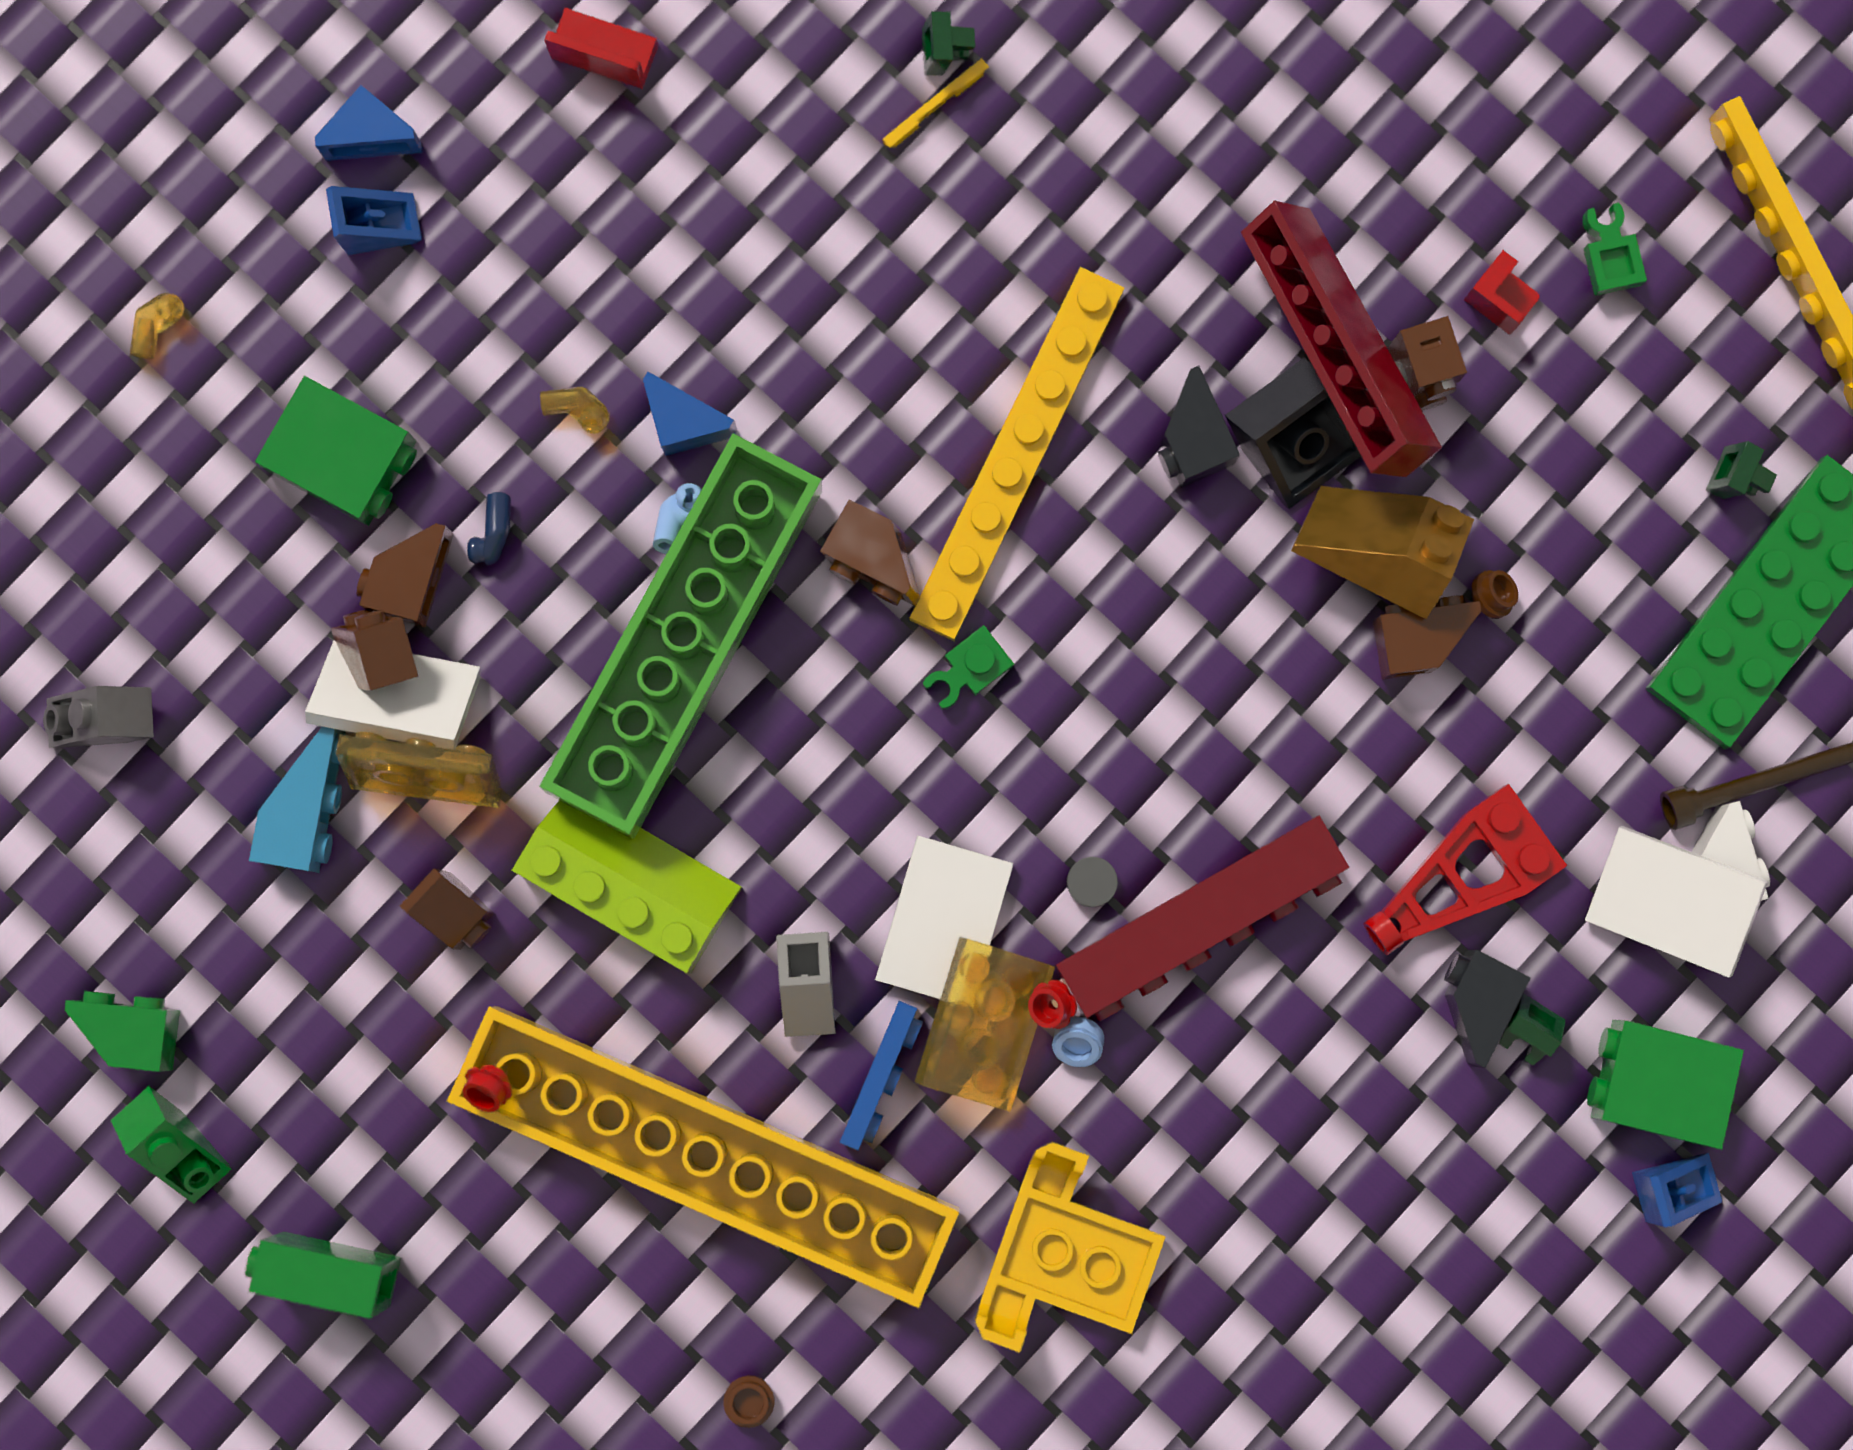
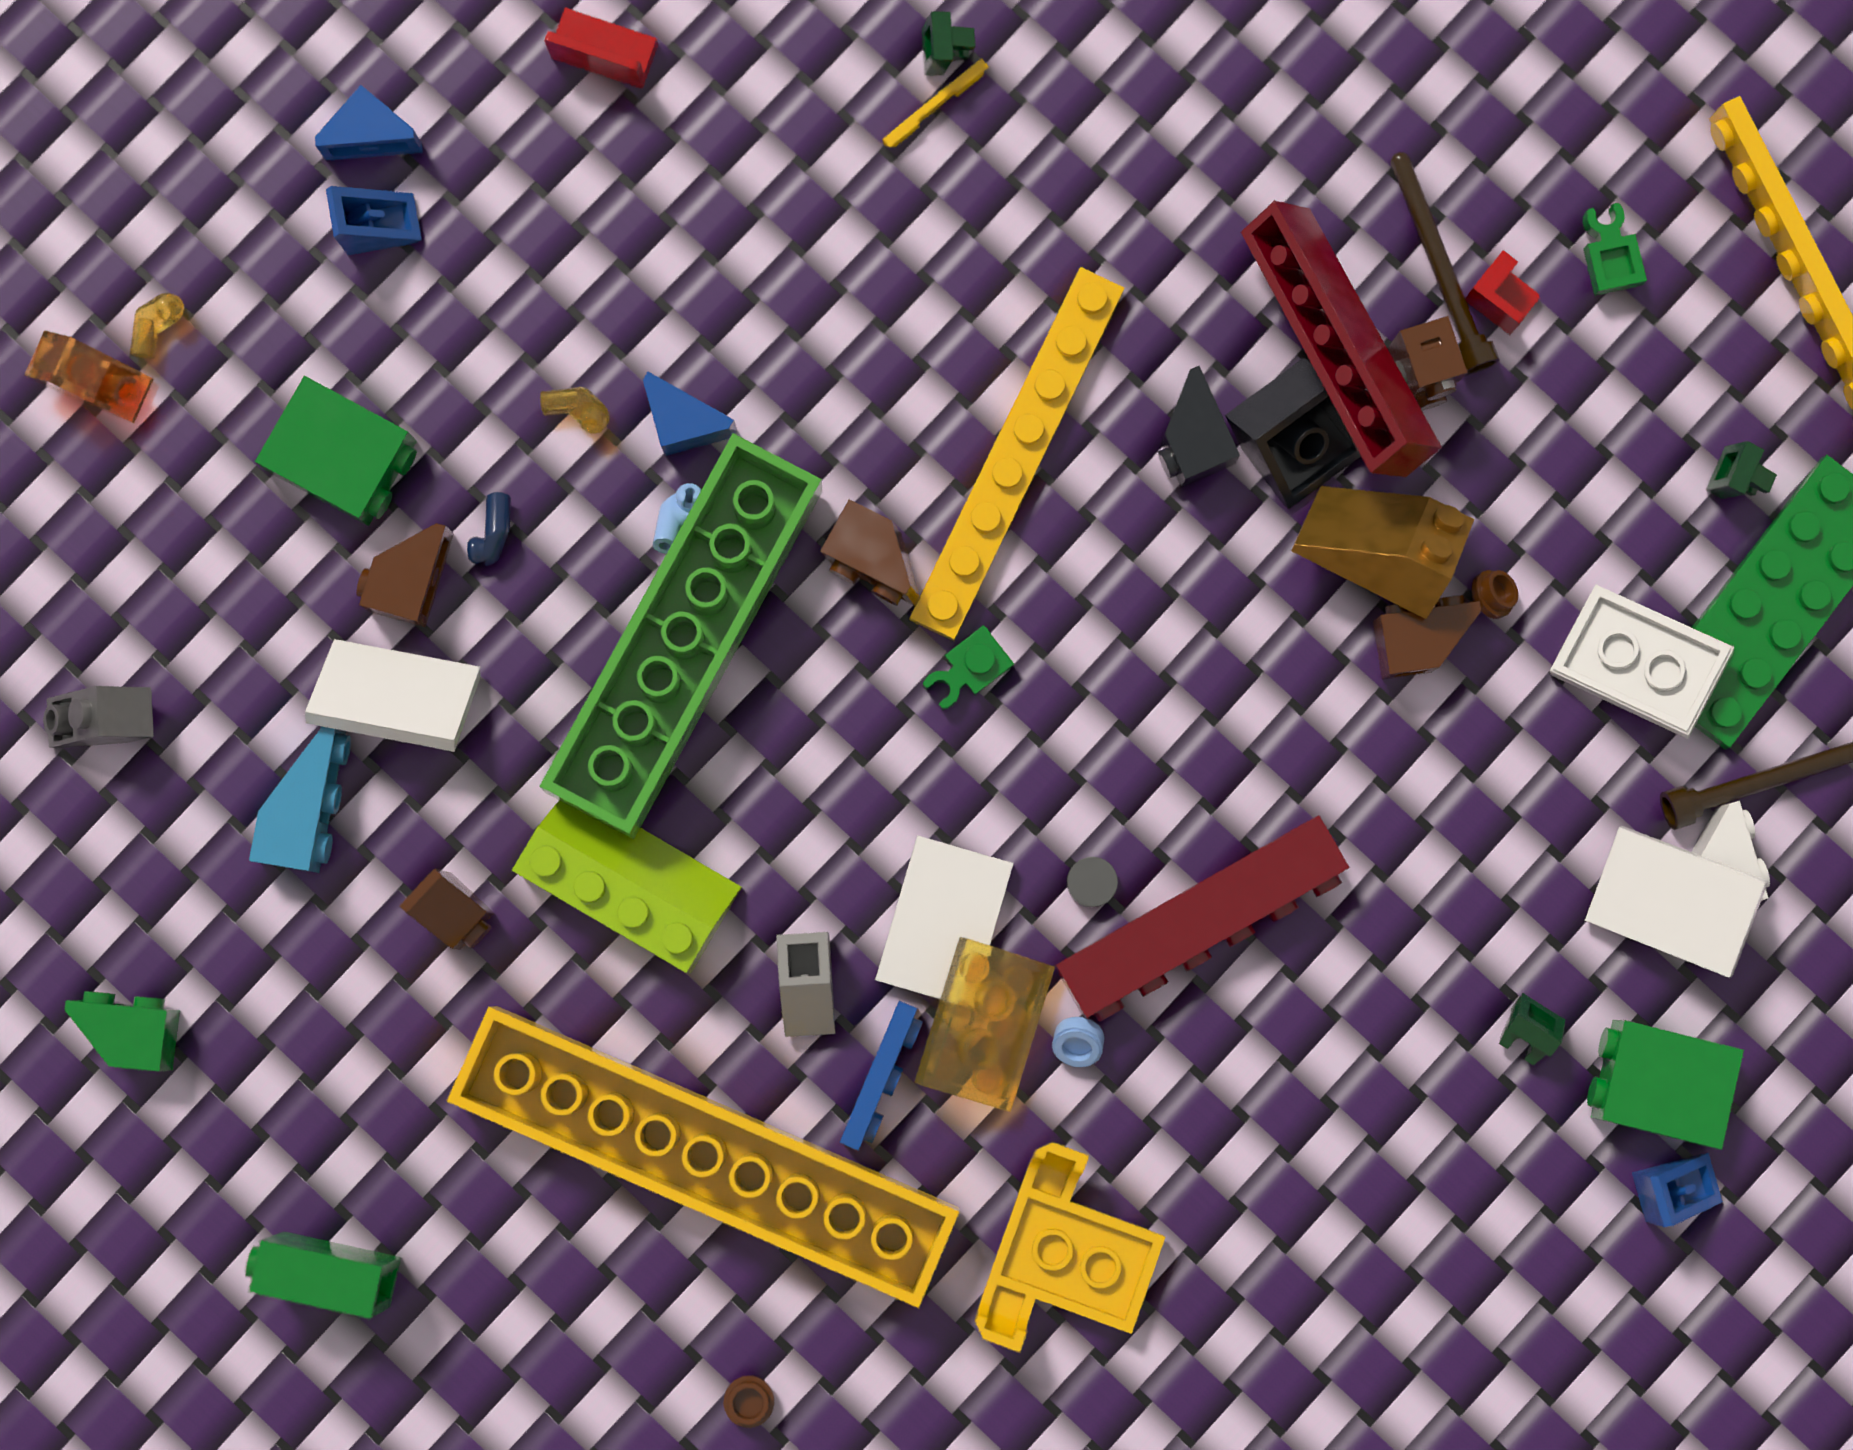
(88, 376): none -> clear orange slope
(169, 1145): green slope -> none
(375, 649): reddish brown slope -> none
(419, 769): clear yellow plate -> none
(487, 1088): red plate -> none
(1042, 1009): red plate -> none
(1475, 349): none -> dark brown piece
(1482, 1002): black slope -> none
(1514, 841): red plate -> none
(1642, 661): none -> white tile

